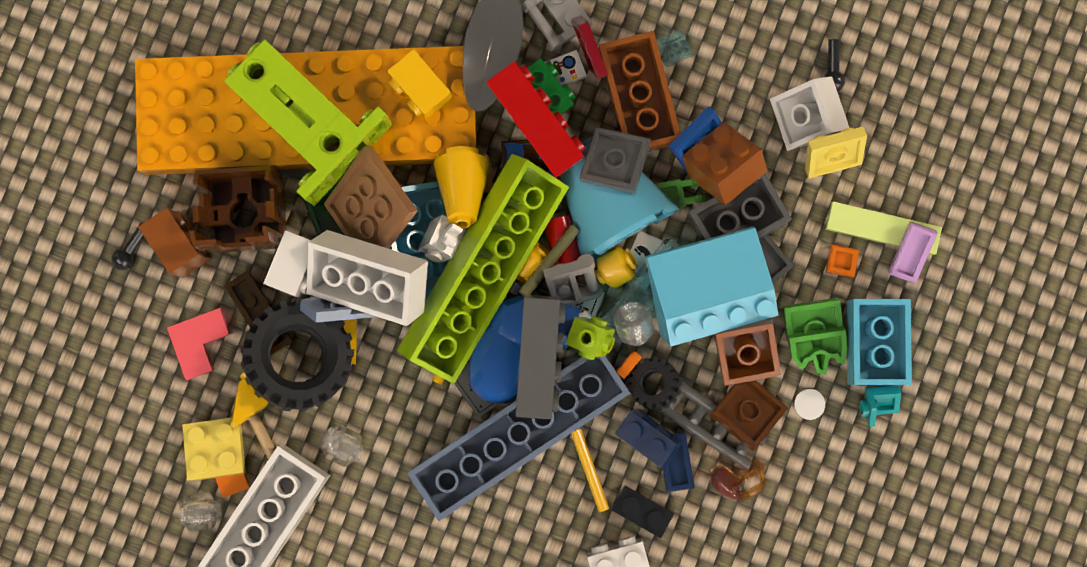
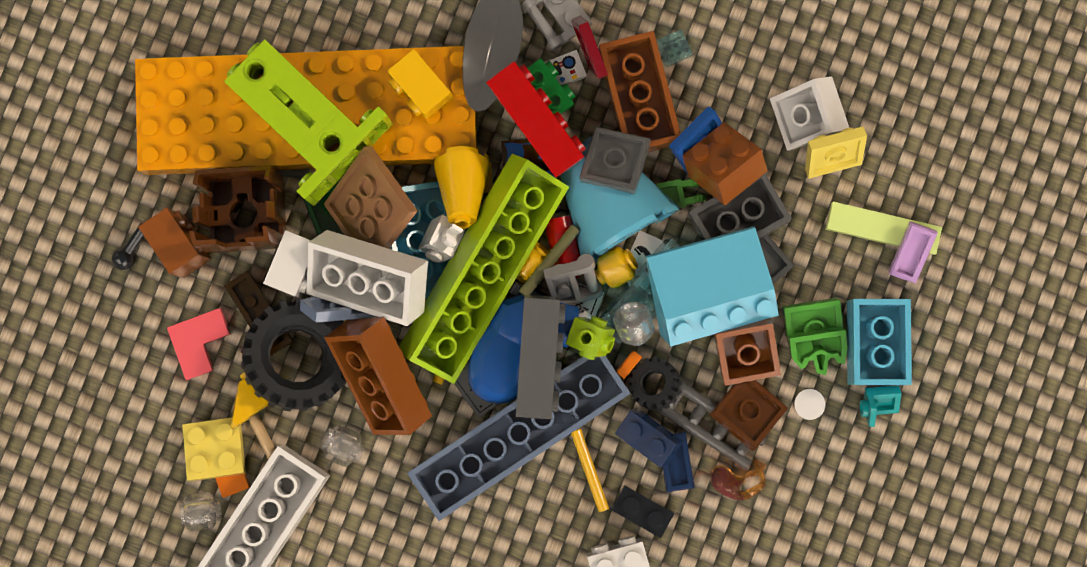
(378, 376): none -> dark orange brick
(834, 64): black bar -> none
(842, 261): orange tile -> none

